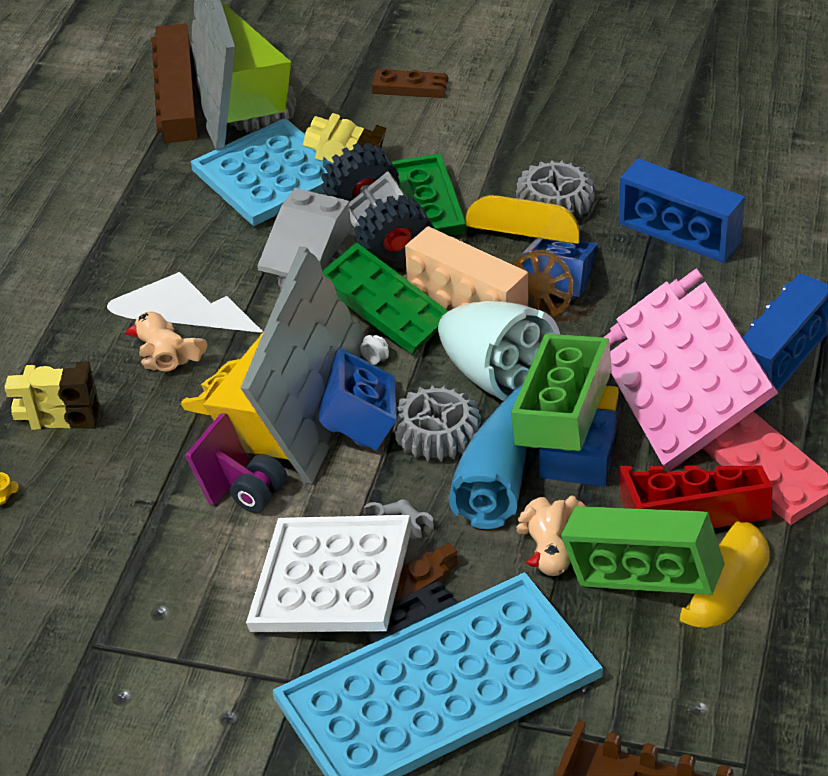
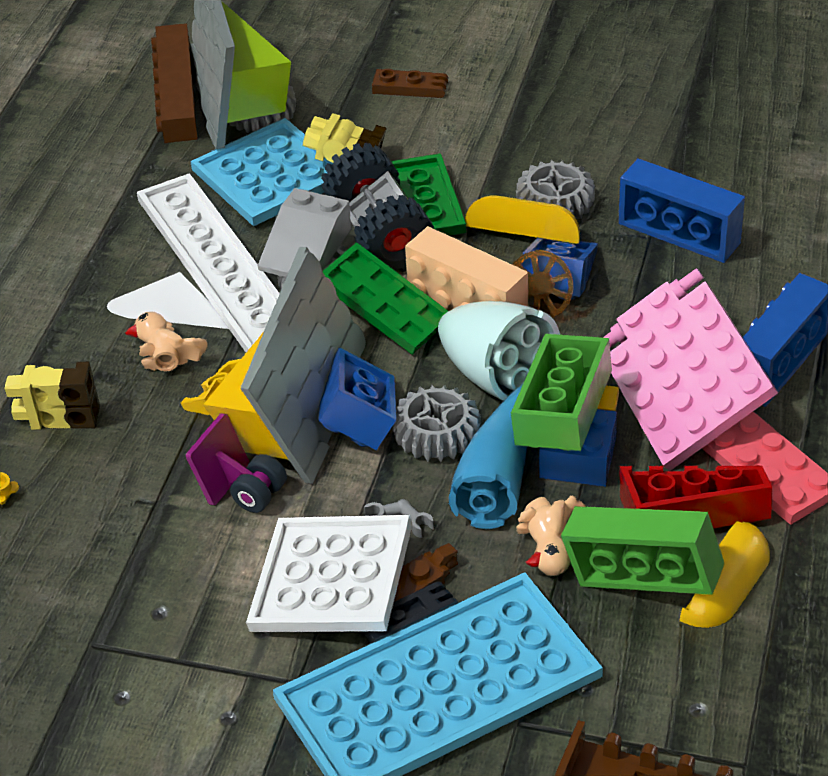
(212, 256): none -> white plate
(374, 349): white plate -> none

